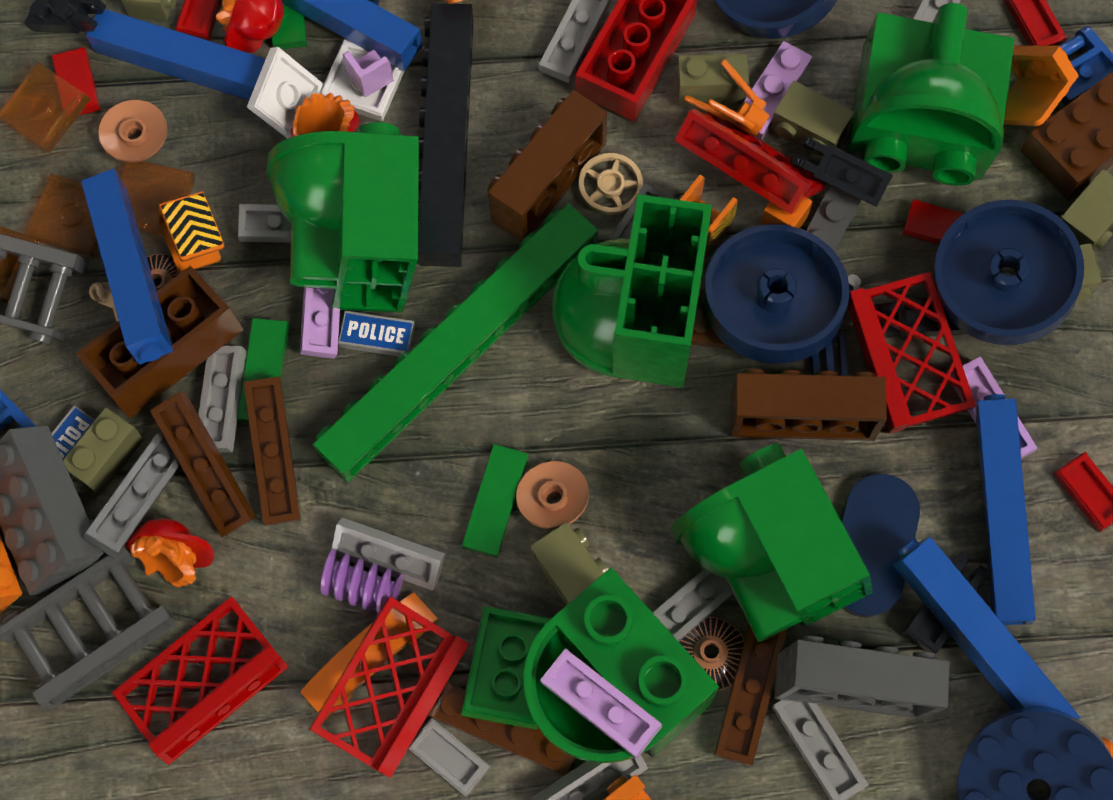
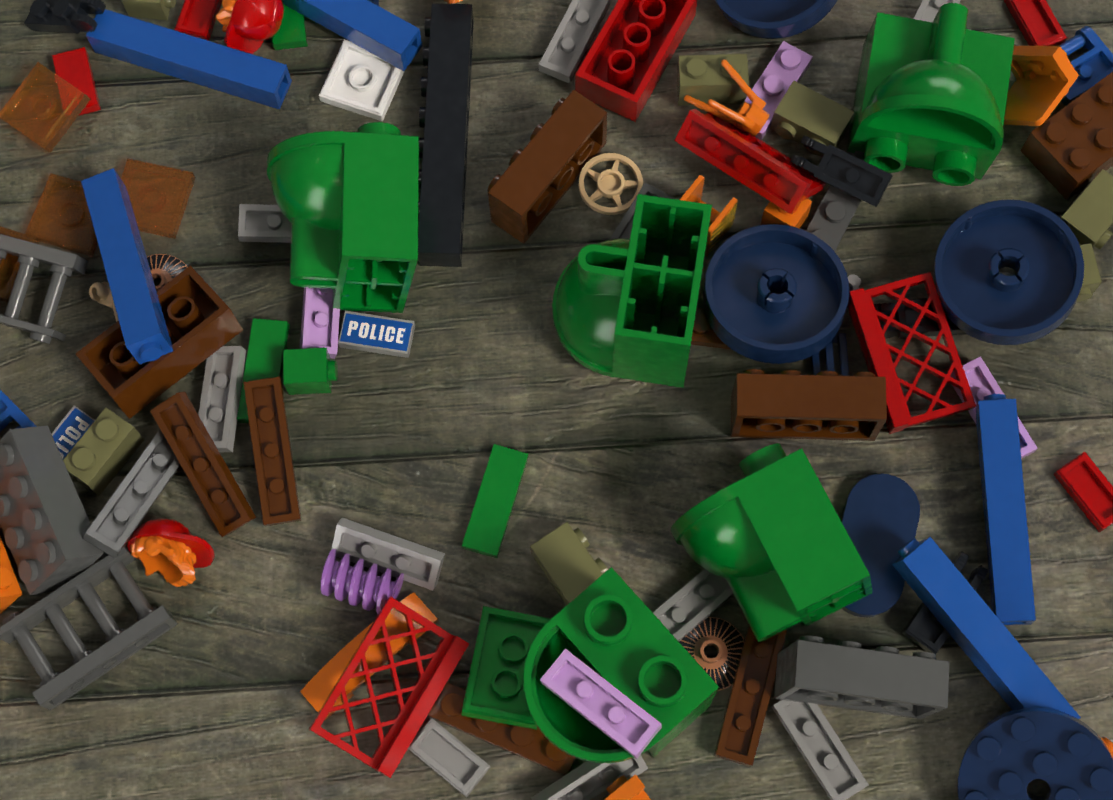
(129, 119): nougat dish -> none
(190, 232): piece -> none
(211, 707): red fence -> none
(281, 89): white tile -> none
(308, 371): none -> green brick
(324, 114): orange hair -> none
(368, 71): lavender panel -> none
(455, 344): green brick -> none
(550, 481): nougat dish -> none
(928, 221): red tile -> none

